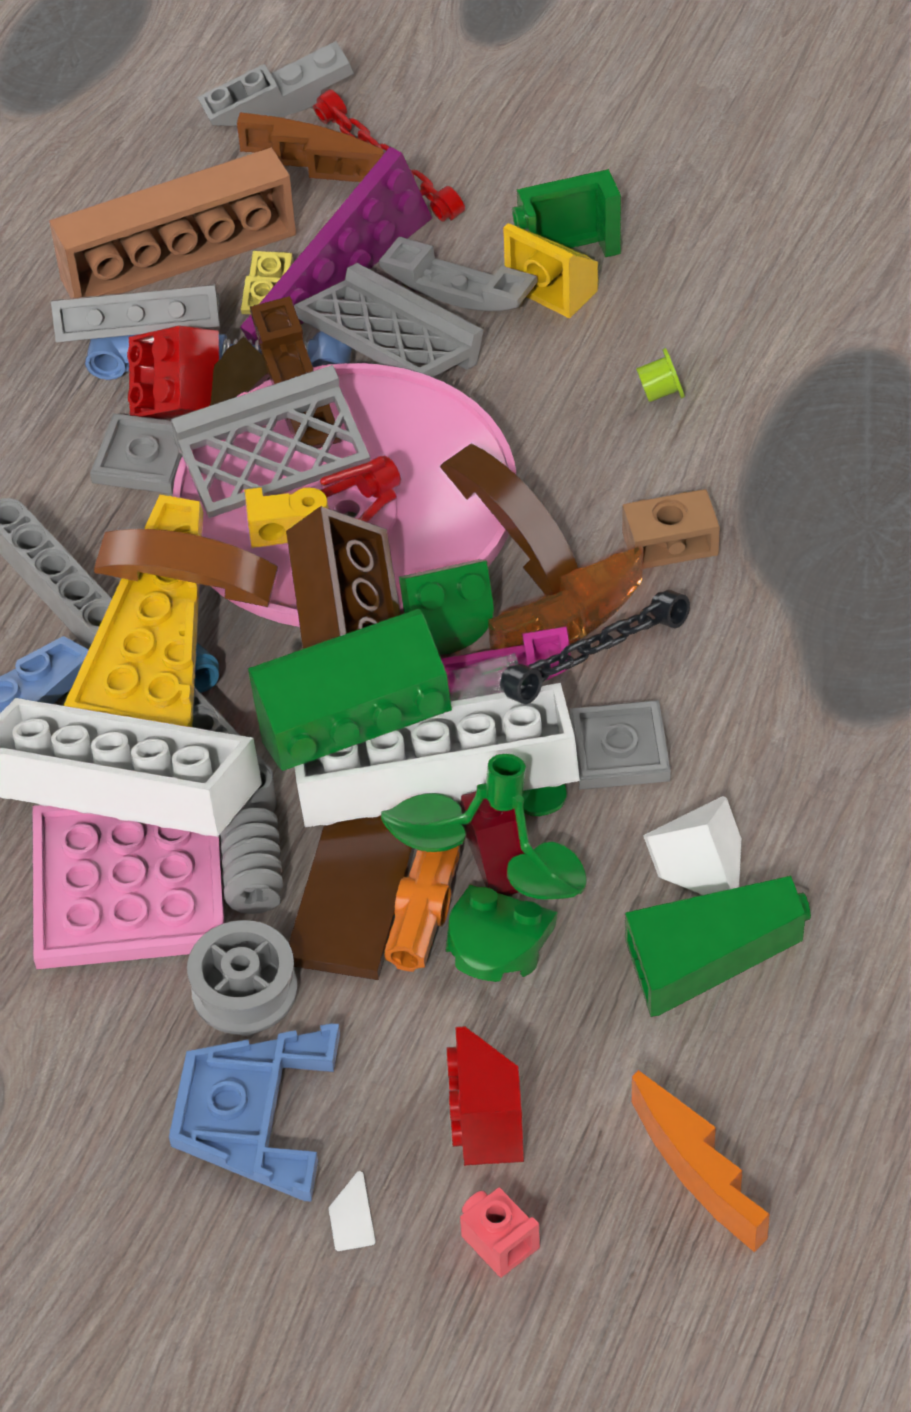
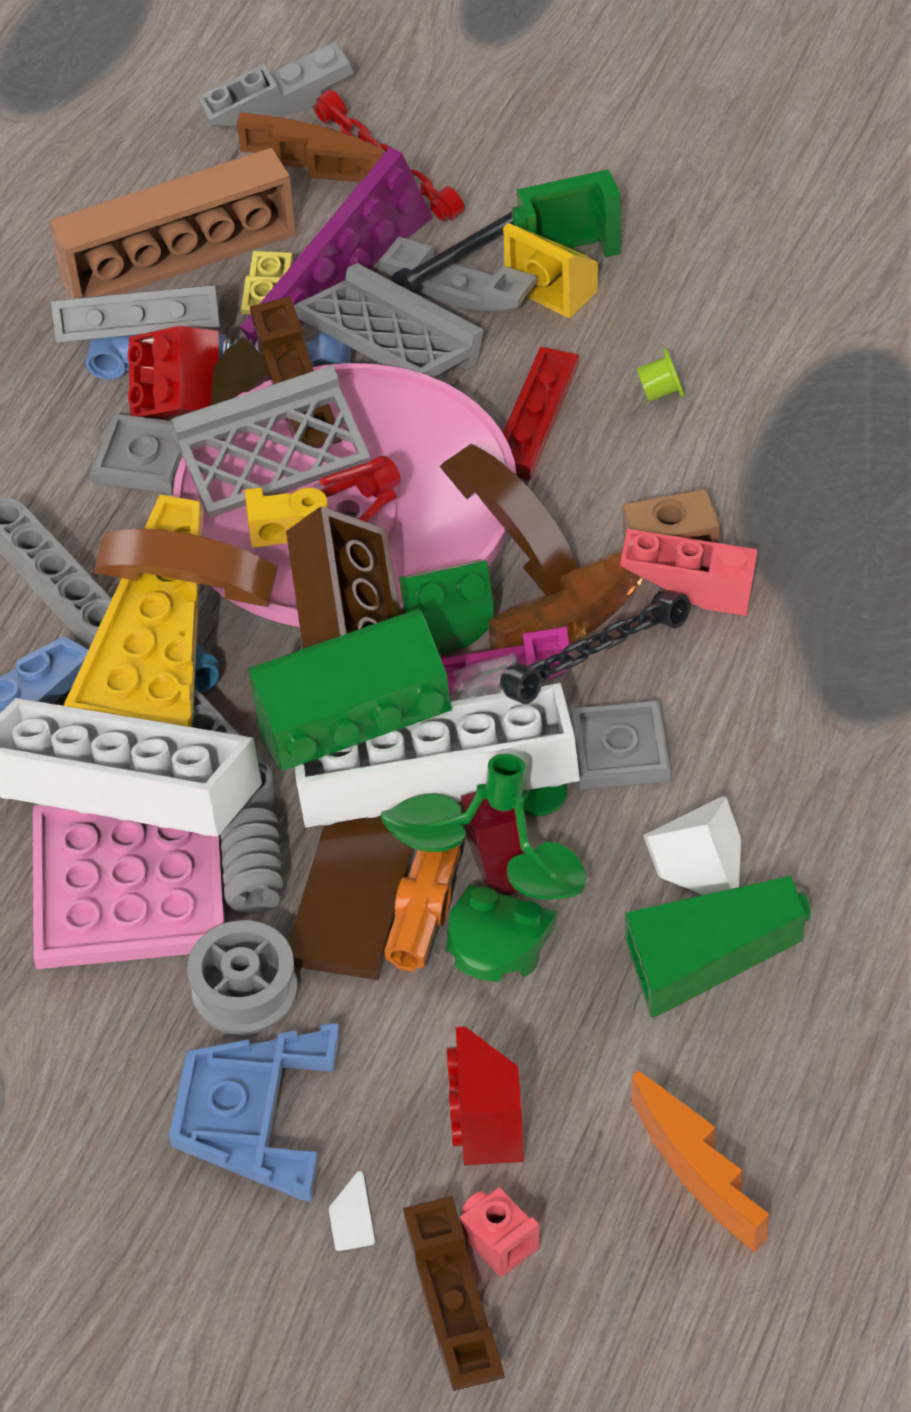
(412, 278): none -> black bar
(452, 1294): none -> reddish brown slope
(539, 407): none -> red tile
(706, 572): none -> coral slope

